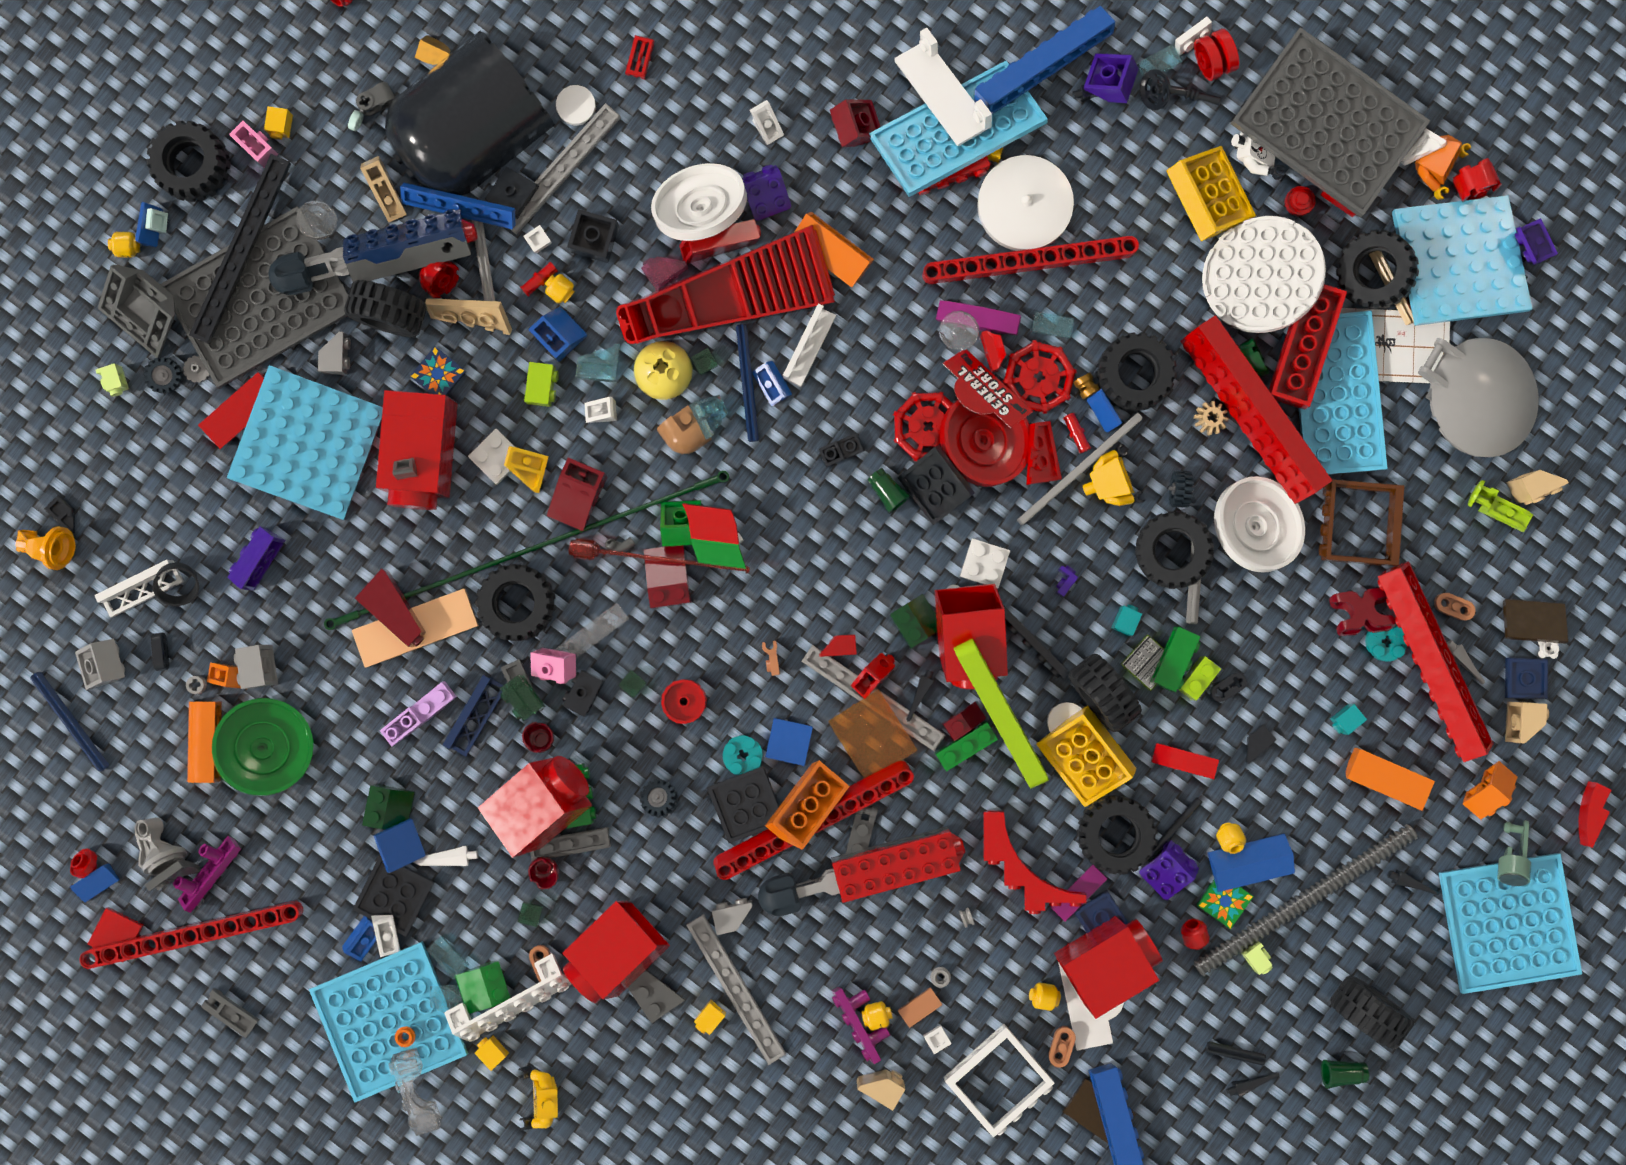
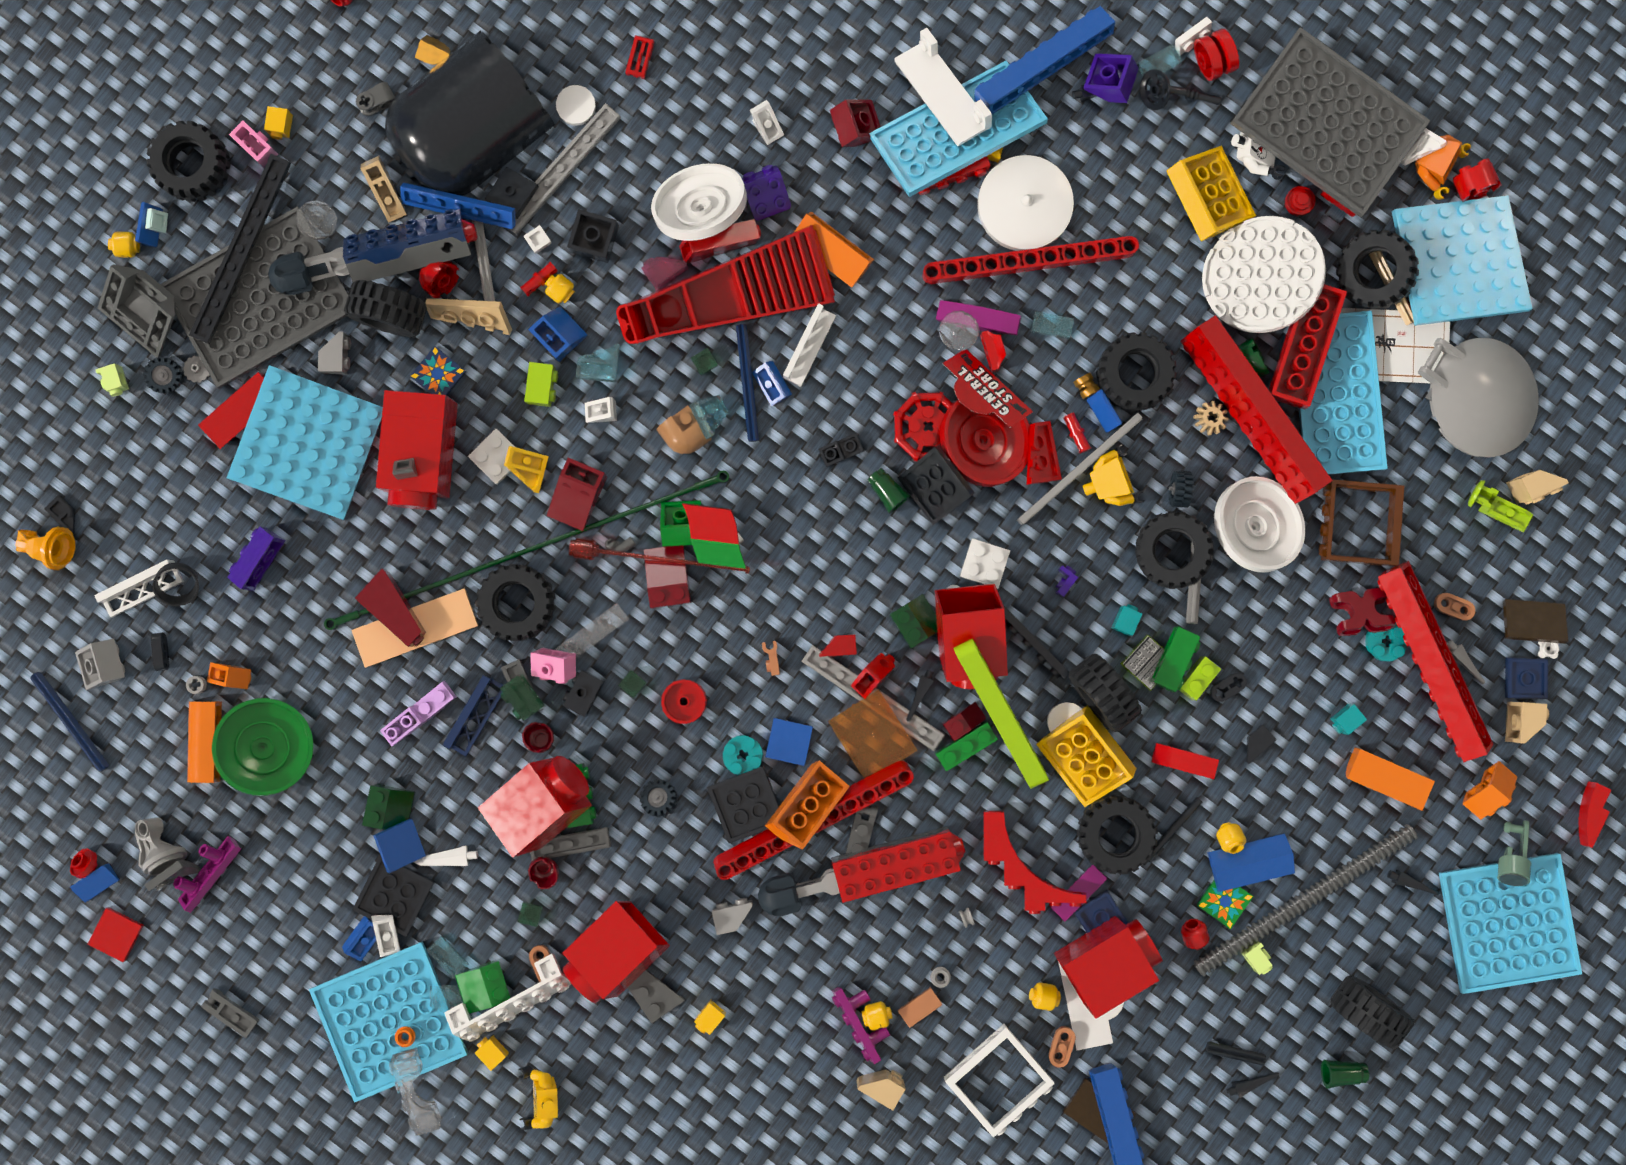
(182, 937): red beam -> none
(256, 666): light grey slope -> none
(355, 120): light aqua tile -> none
(664, 381): light yellow piece -> none
(736, 989): light grey tile -> none
(937, 1039): white plate -> none
(1048, 370): red plate -> none
(1170, 871): dark purple bracket -> none
(1536, 241): dark purple bracket -> none

